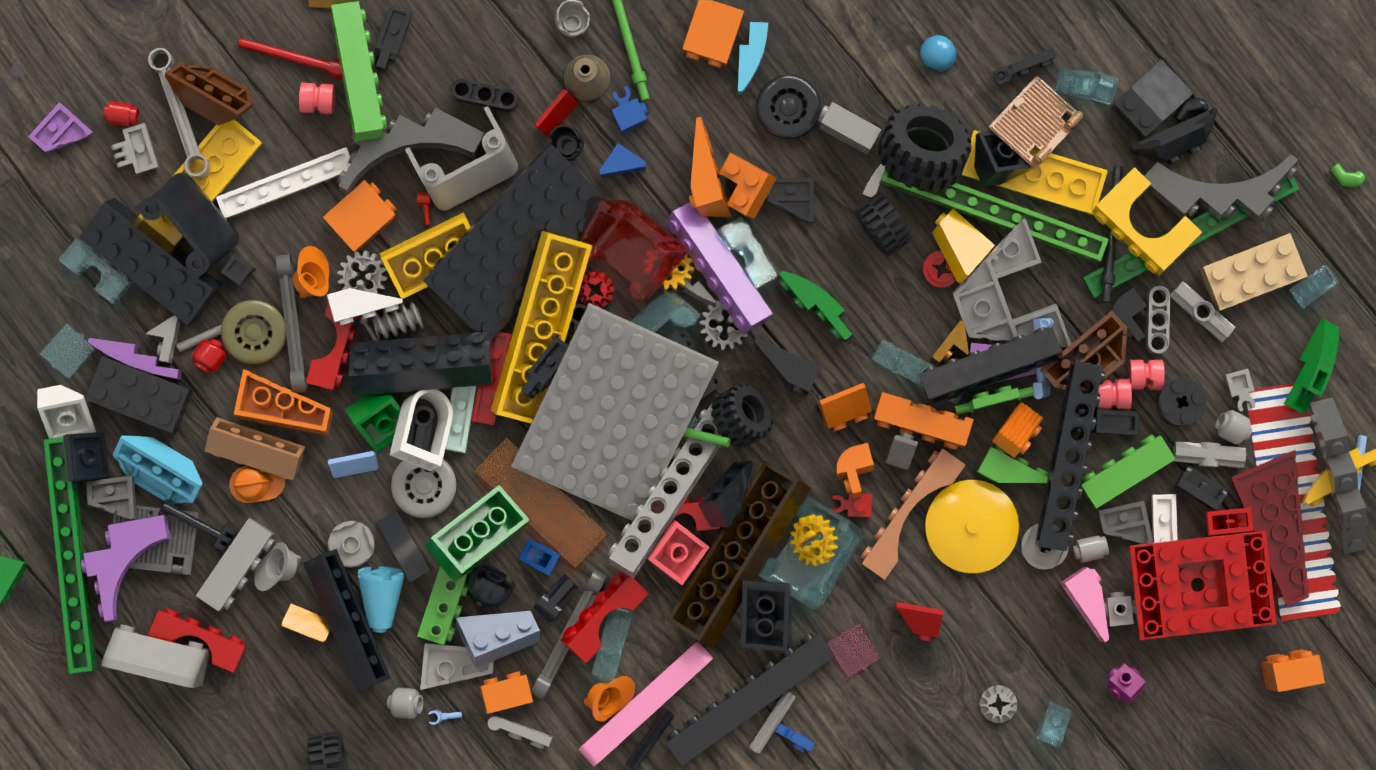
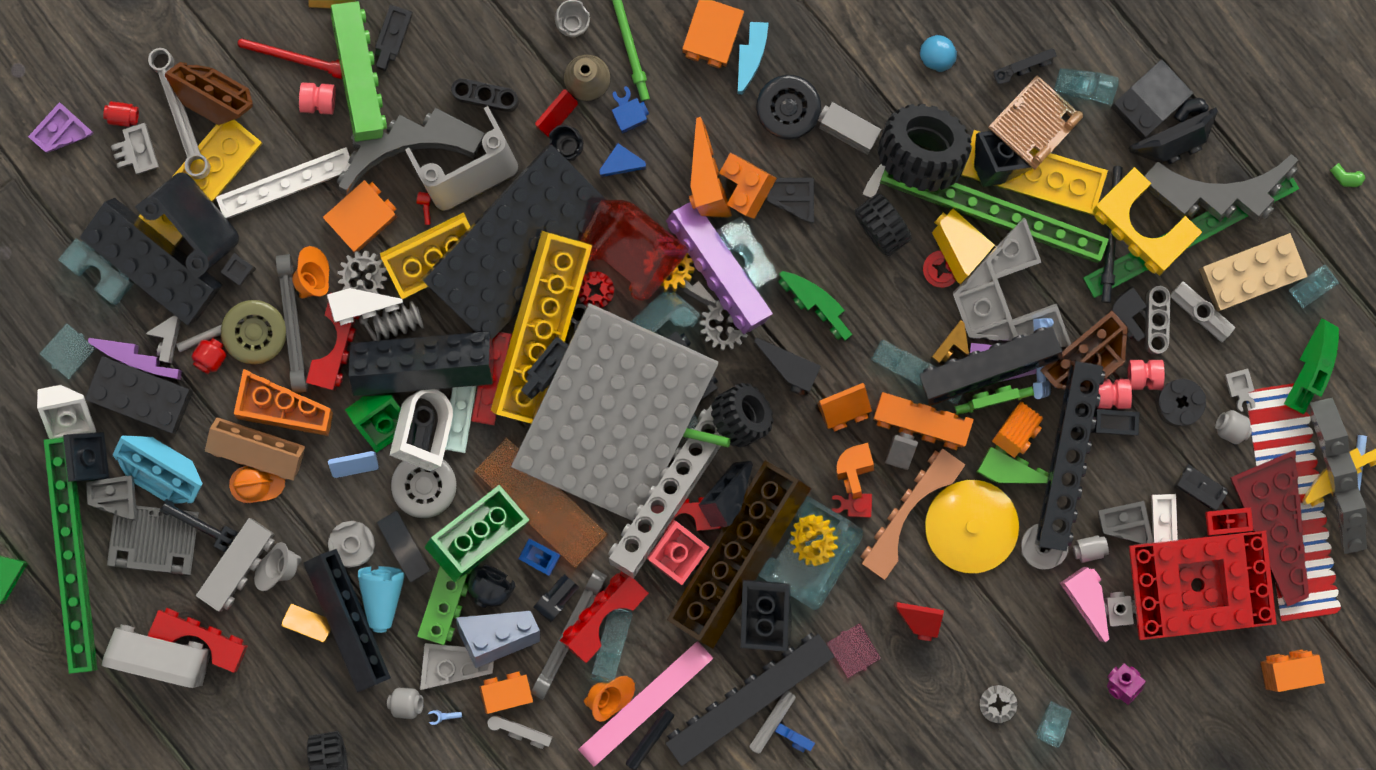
(127, 543): medium lavender arch -> none
(1127, 471): bright green brick -> none
(1209, 454): light grey piece -> none

